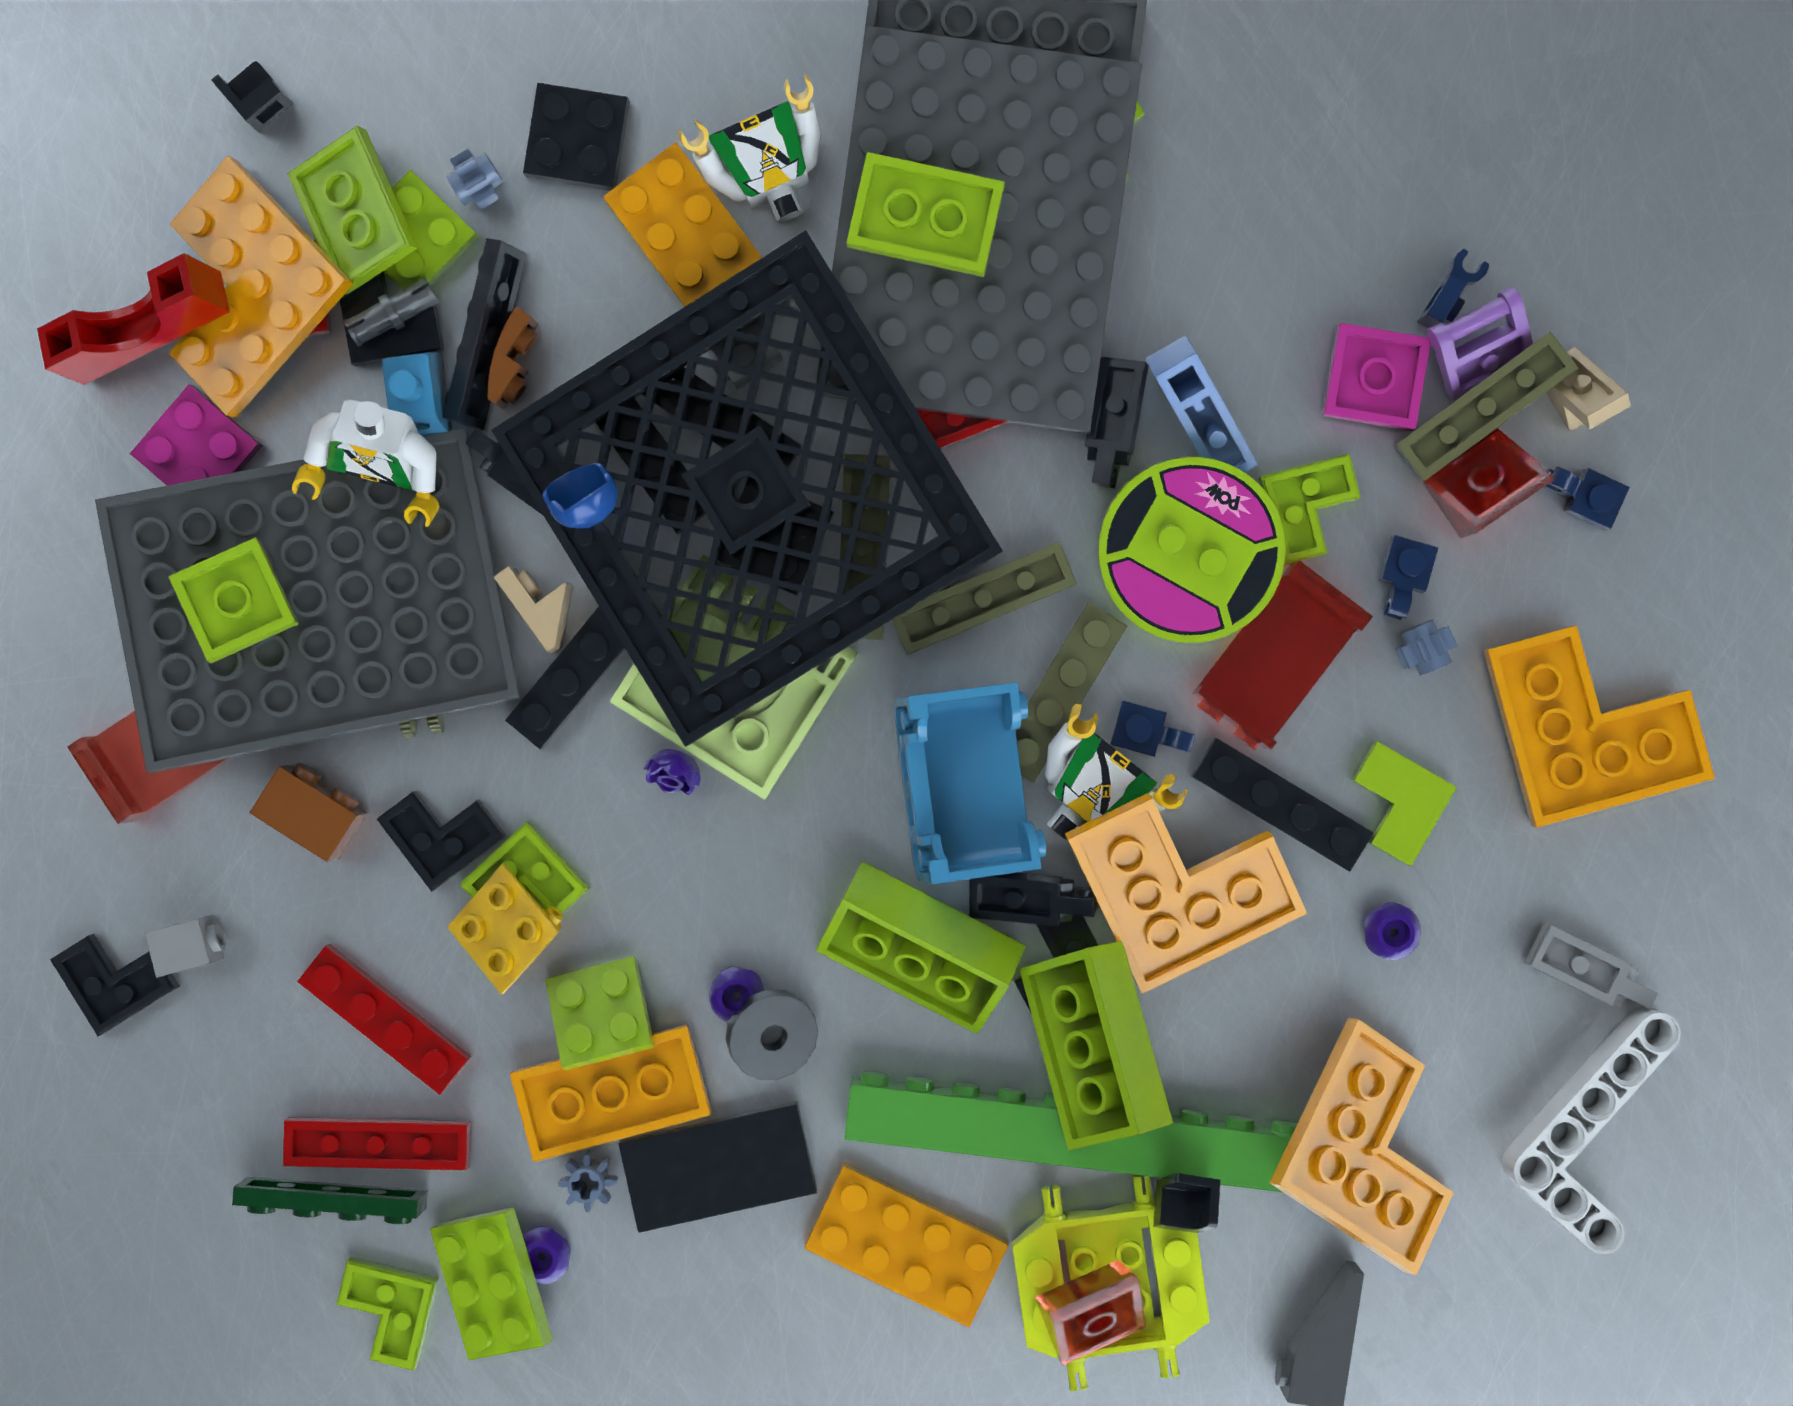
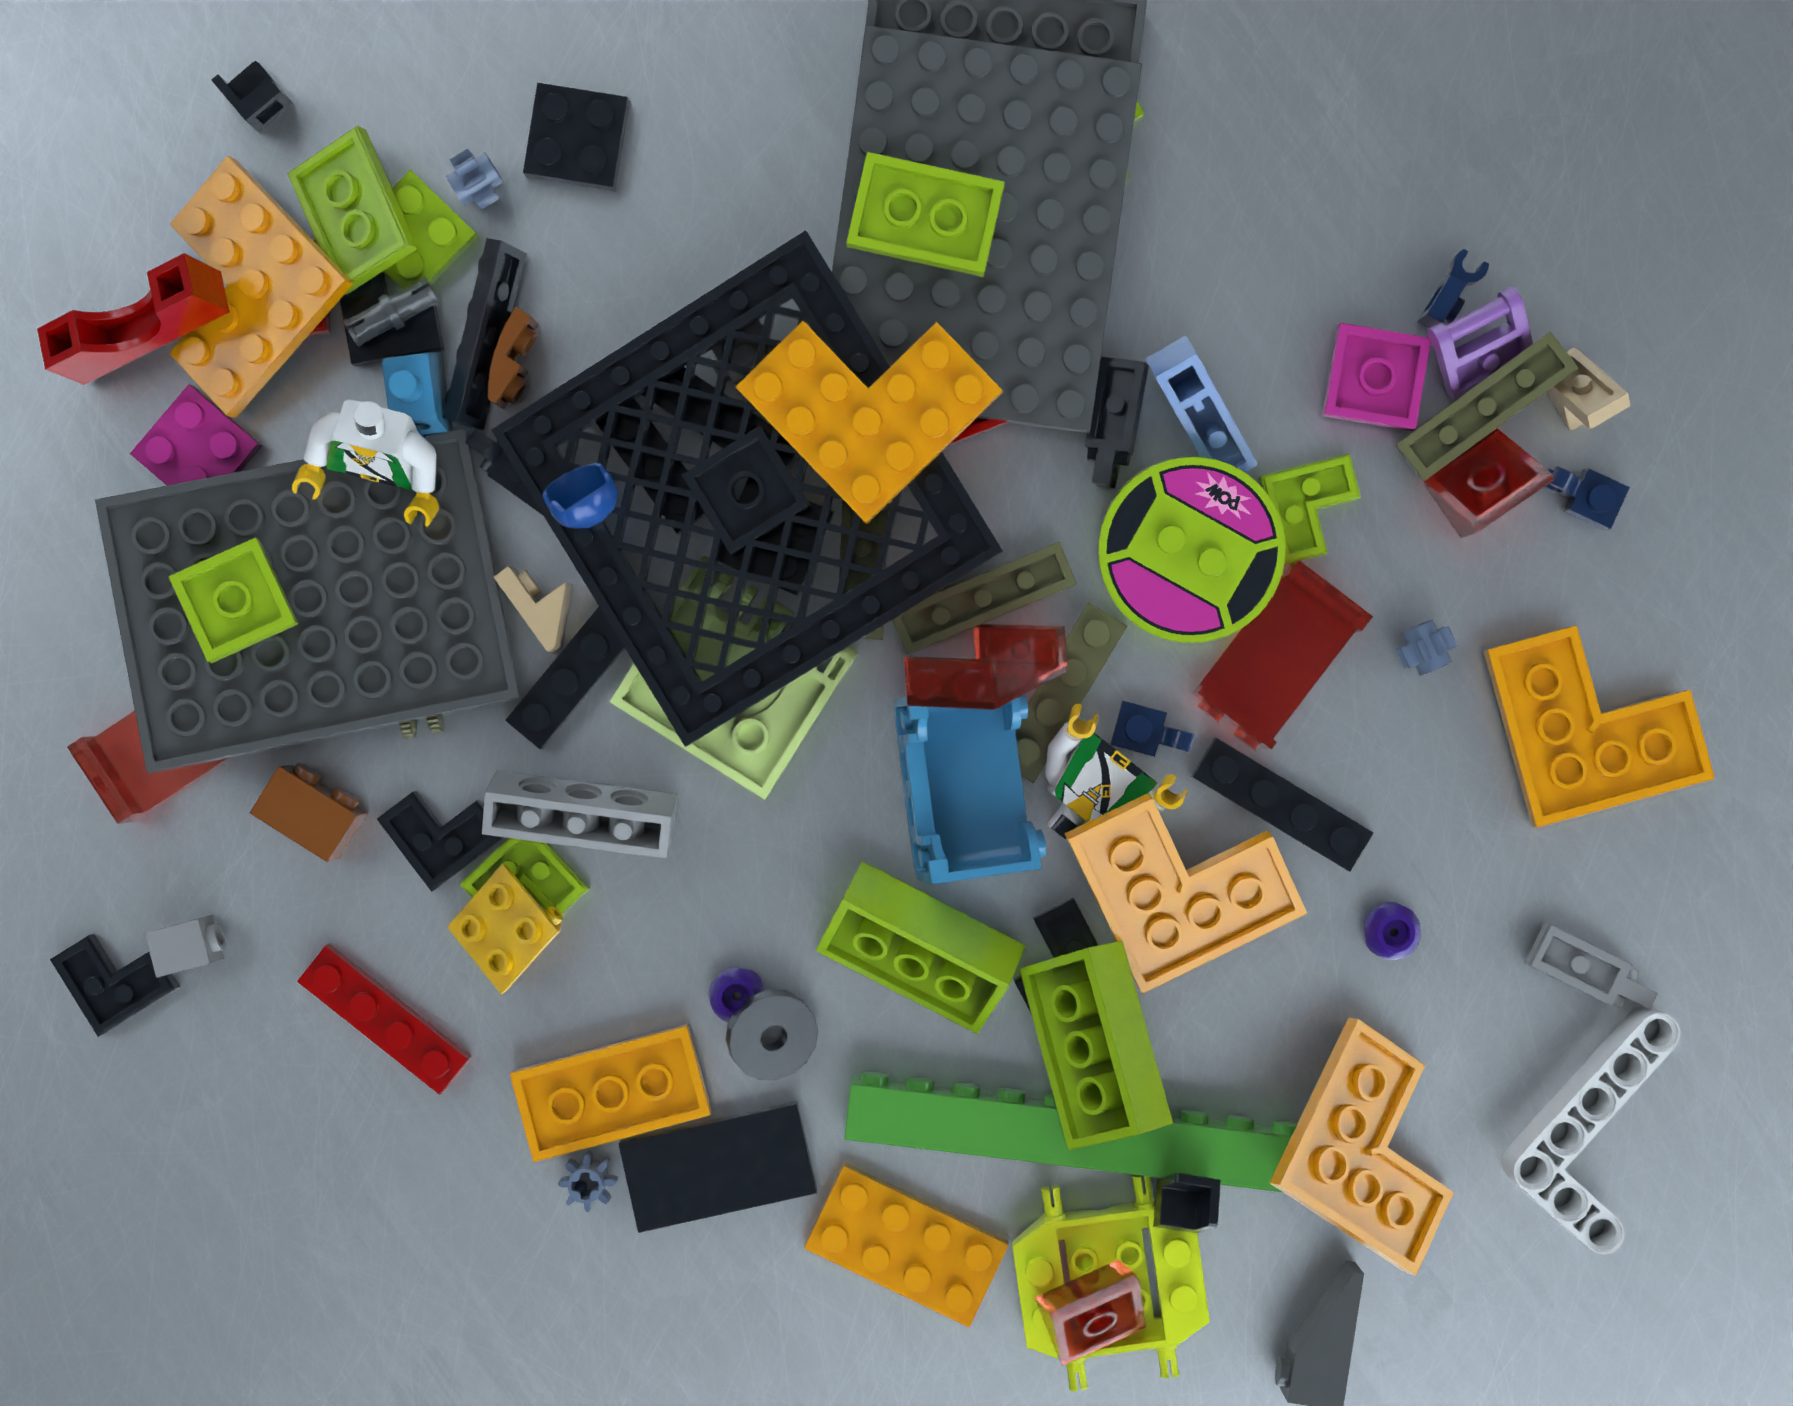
(312, 1198): dark green plate -> none
(376, 1143): red plate -> none
(399, 1298): lime tile -> none
(491, 1284): lime plate -> none
(556, 1253): dark purple plate -> none
(579, 814): none -> light grey brick
(599, 1013): lime plate -> none
(673, 771): dark purple plate -> none
(681, 225): light orange plate -> none
(763, 154): torso -> none
(876, 436): none -> light orange plate
(1005, 666): none -> clear red panel
(1029, 899): black hinge -> none
(1407, 569): dark blue plate -> none
(1415, 800): lime tile -> none

